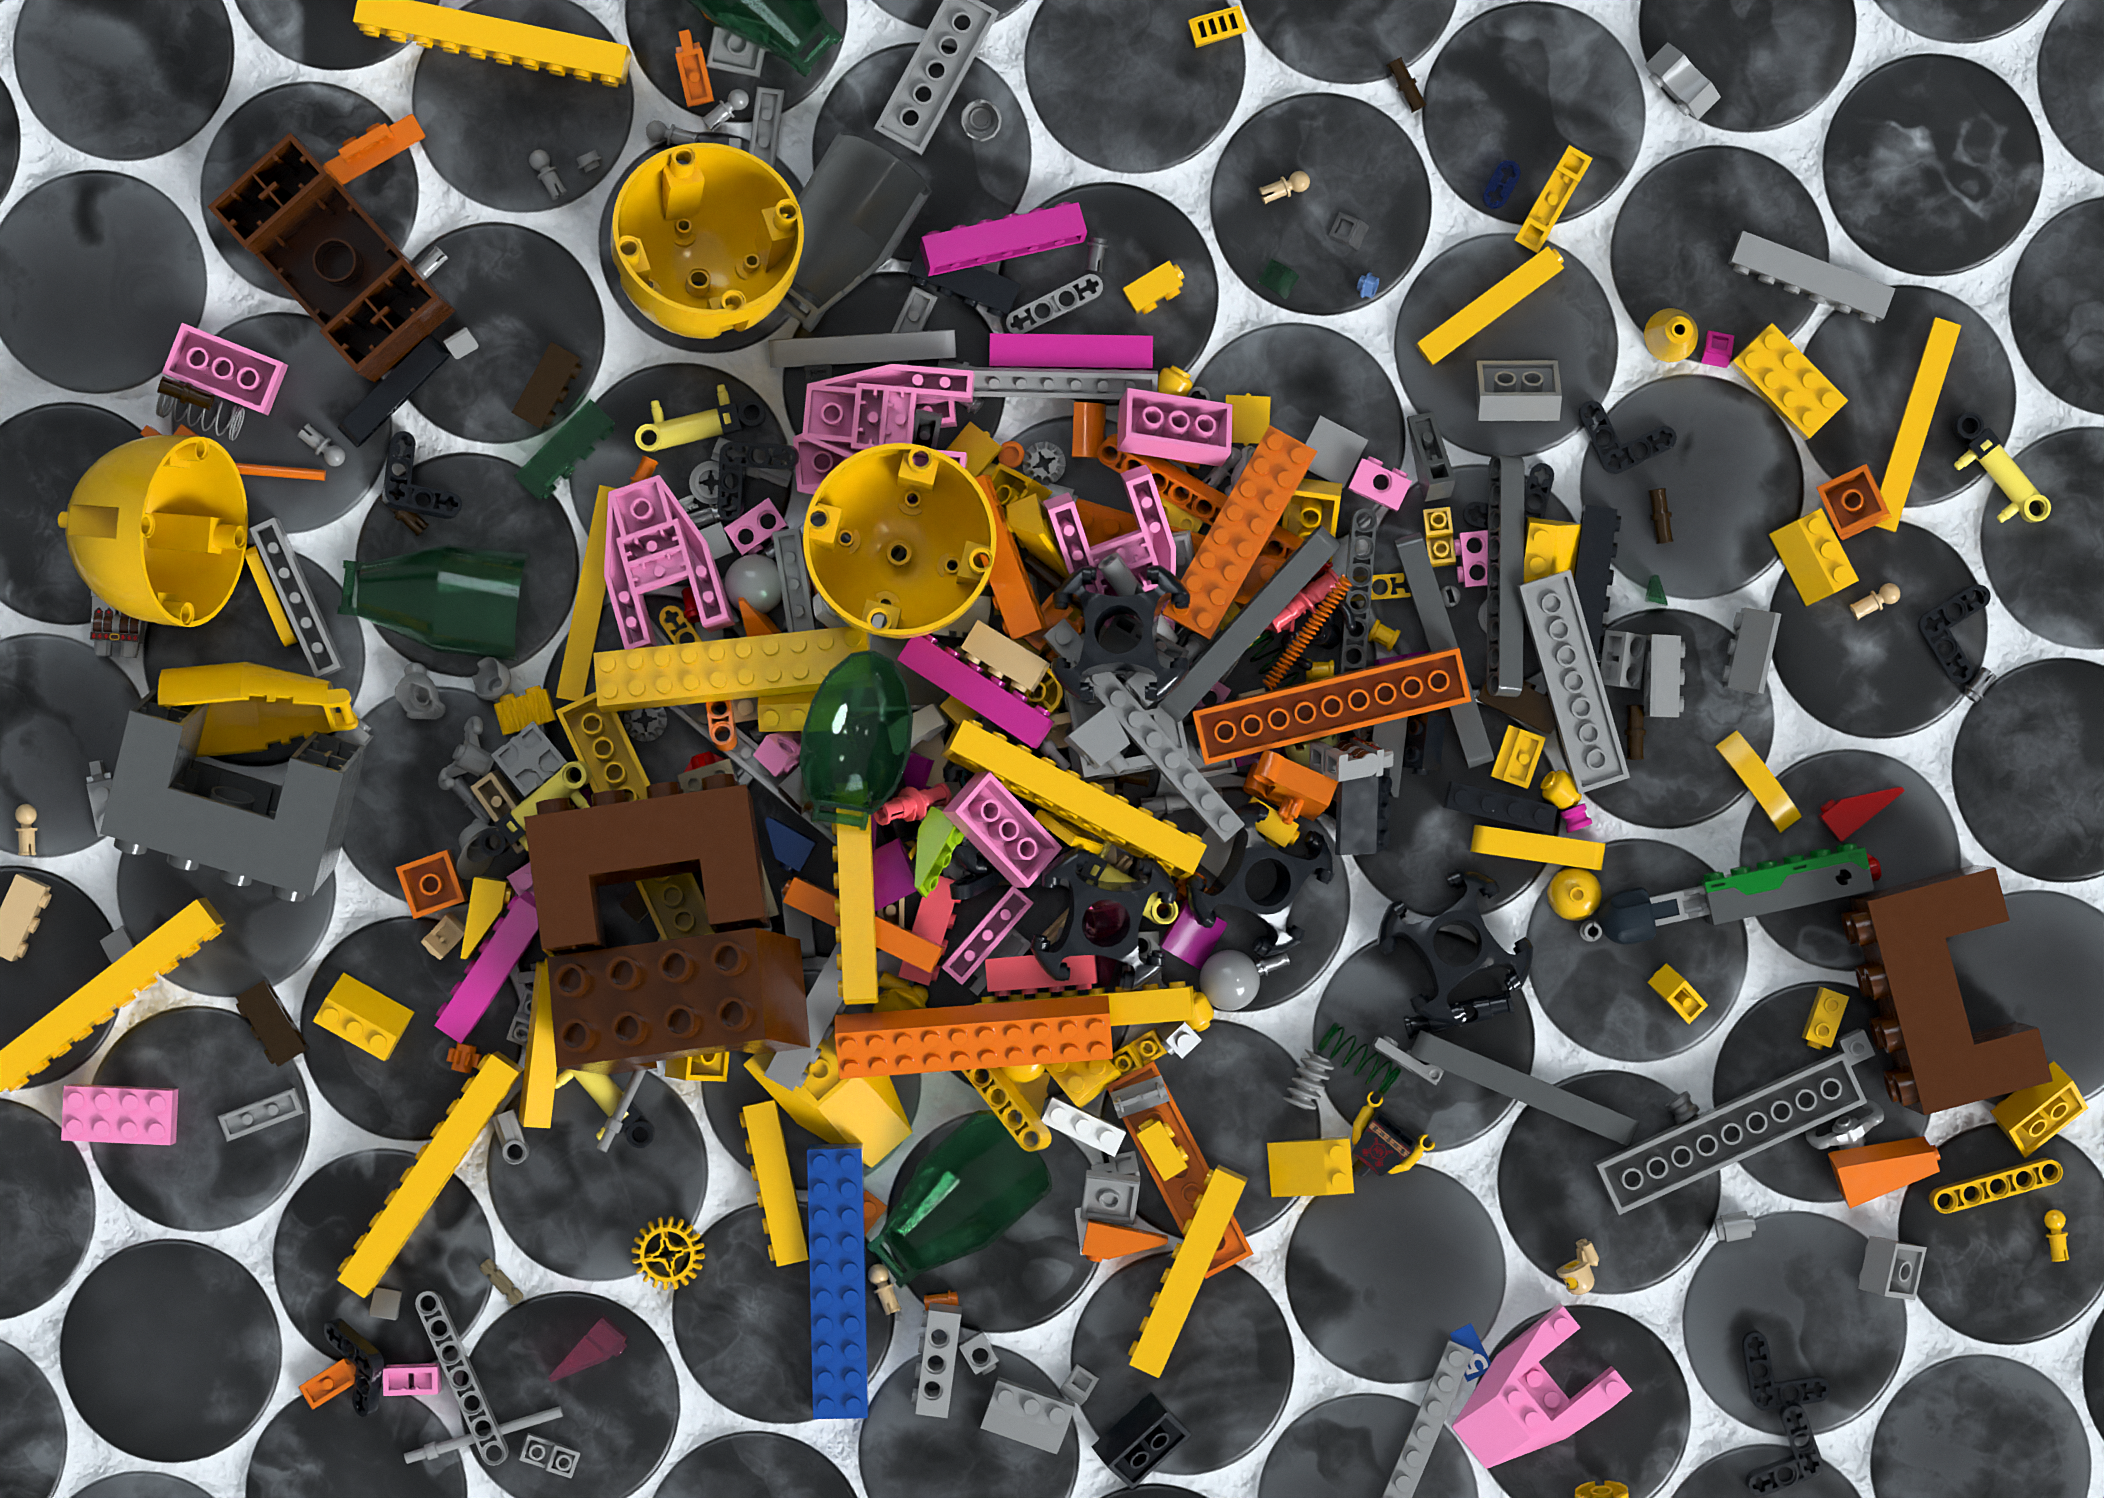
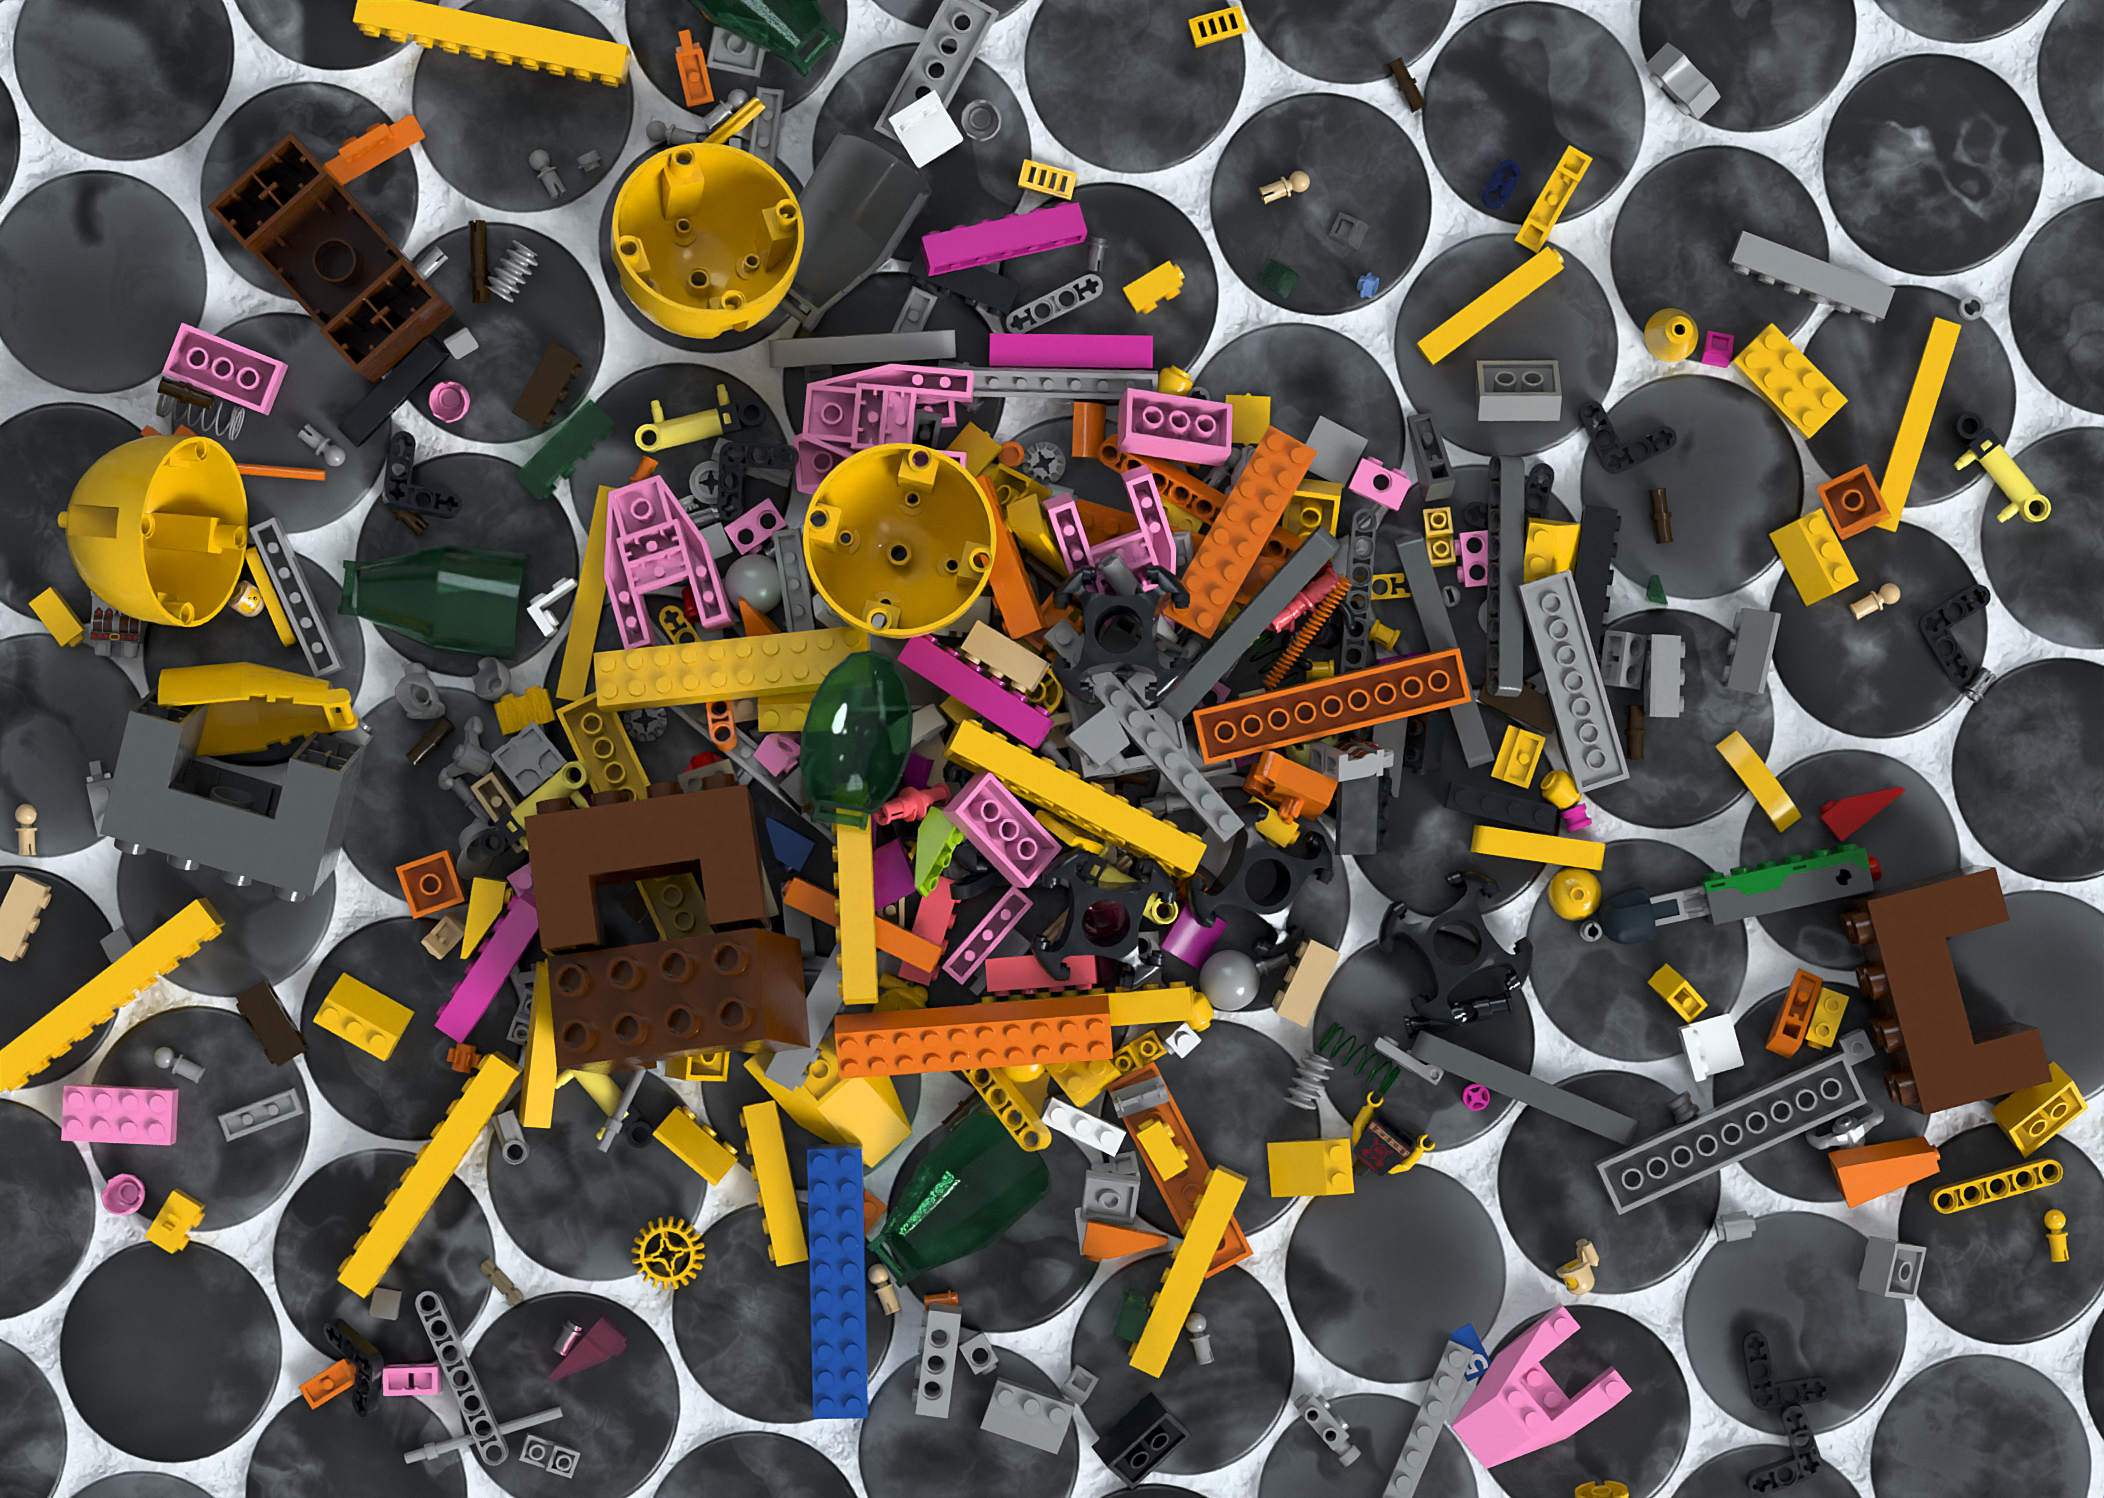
(59, 618): none -> yellow brick
(123, 1194): none -> bright pink hair
(165, 1058): none -> light grey pin
(175, 1221): none -> yellow brick
(246, 599): none -> piece
(430, 741): none -> dark brown pin
(449, 401): none -> bright pink hair
(479, 269): none -> dark brown pin
(512, 271): none -> light grey piece
(545, 619): none -> white bracket
(570, 1331): none -> flat silver pin
(696, 1144): none -> yellow slope
(736, 122): none -> yellow axle
(925, 129): none -> white bracket
(963, 1111): none -> dark brown pin
(1028, 165): none -> yellow slope
(1130, 1315): none -> clear green brick
(1196, 1324): none -> light grey pin
(1305, 981): none -> tan brick
(1323, 1422): none -> light grey brick
(1478, 1099): none -> dark pink wheel
(1710, 1046): none -> white bracket
(1794, 1014): none -> orange slope
(1967, 300): none -> light grey bush

